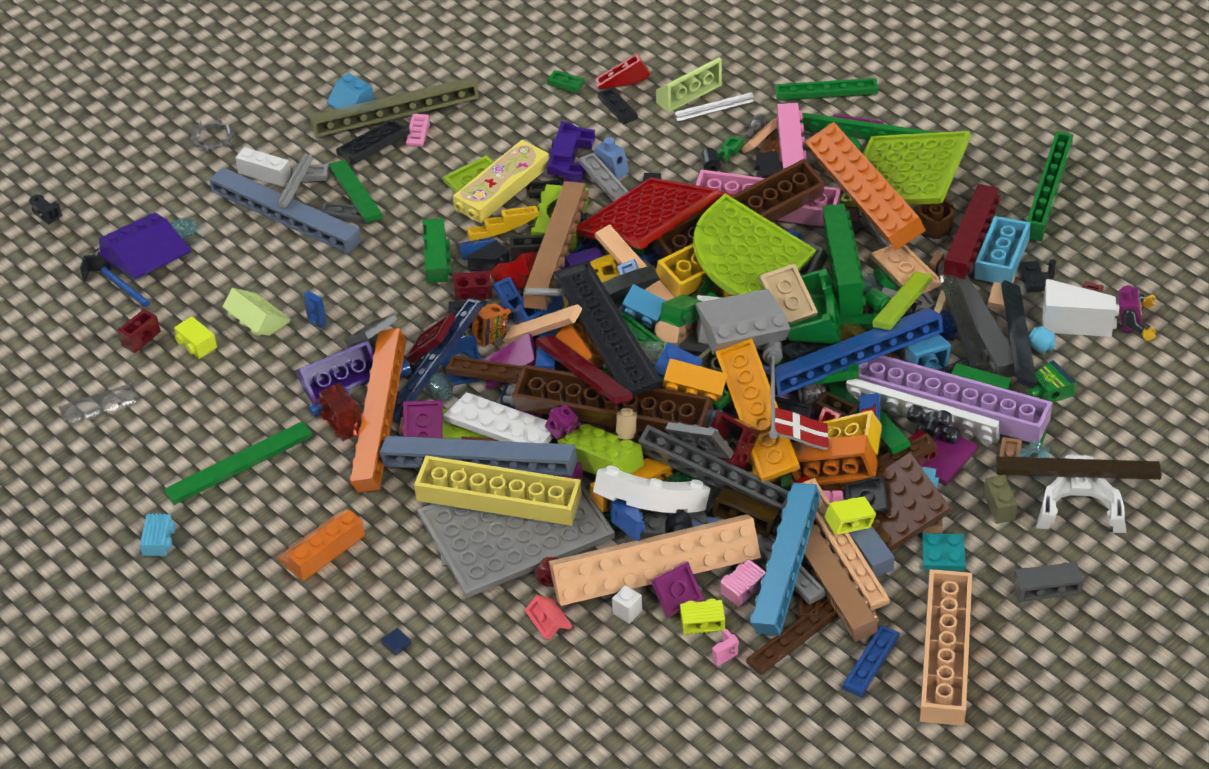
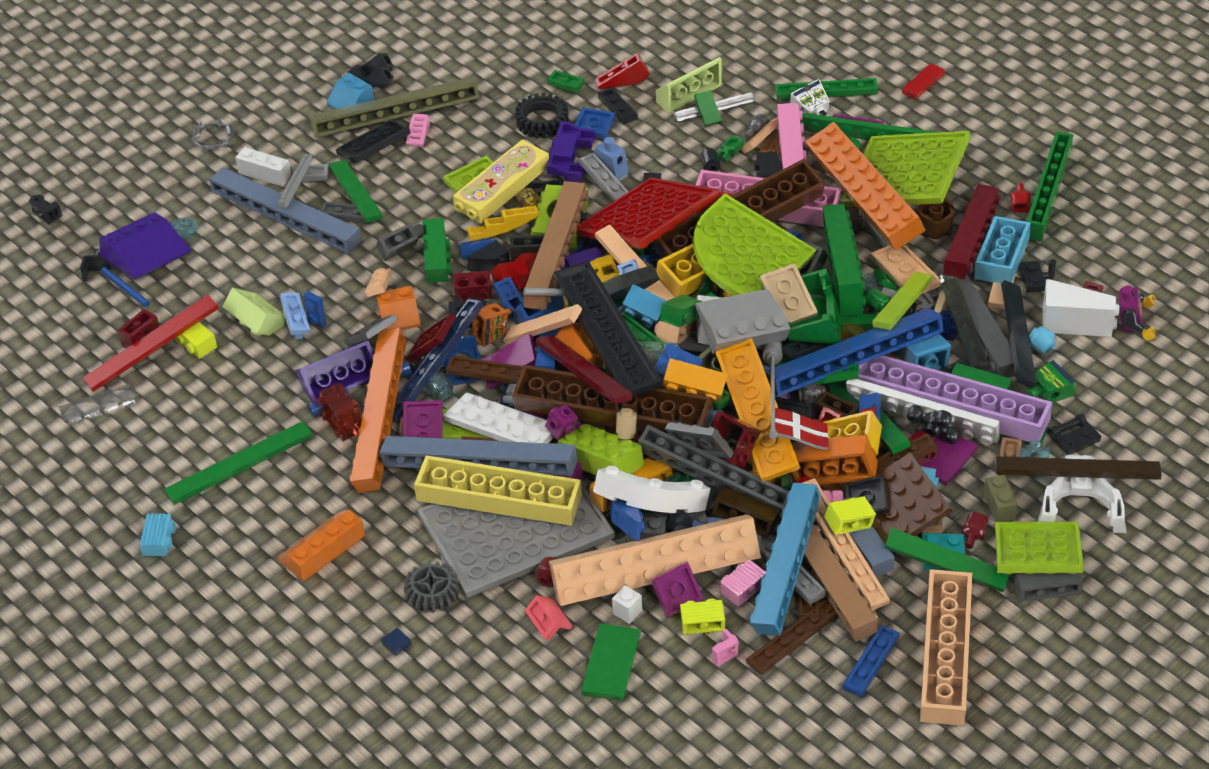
(150, 343): none -> tile
(294, 314): none -> light blue plate
(376, 71): none -> black brick
(379, 282): none -> light nougat plate
(399, 240): none -> dark grey brick
(400, 303): none -> orange slope
(444, 586): none -> dark grey gear
(528, 197): none -> clear yellow head
(541, 103): none -> black tyre
(597, 120): none -> blue plate
(611, 662): none -> green tile
(707, 108): none -> green tile
(811, 99): none -> torso
(923, 81): none -> red tile
(936, 261): medium nougat plate -> none
(945, 559): none -> green tile
(974, 528): none -> dark red piece
(1020, 199): none -> red piece
(1038, 547): none -> lime plate
(1077, 439): none -> black plate

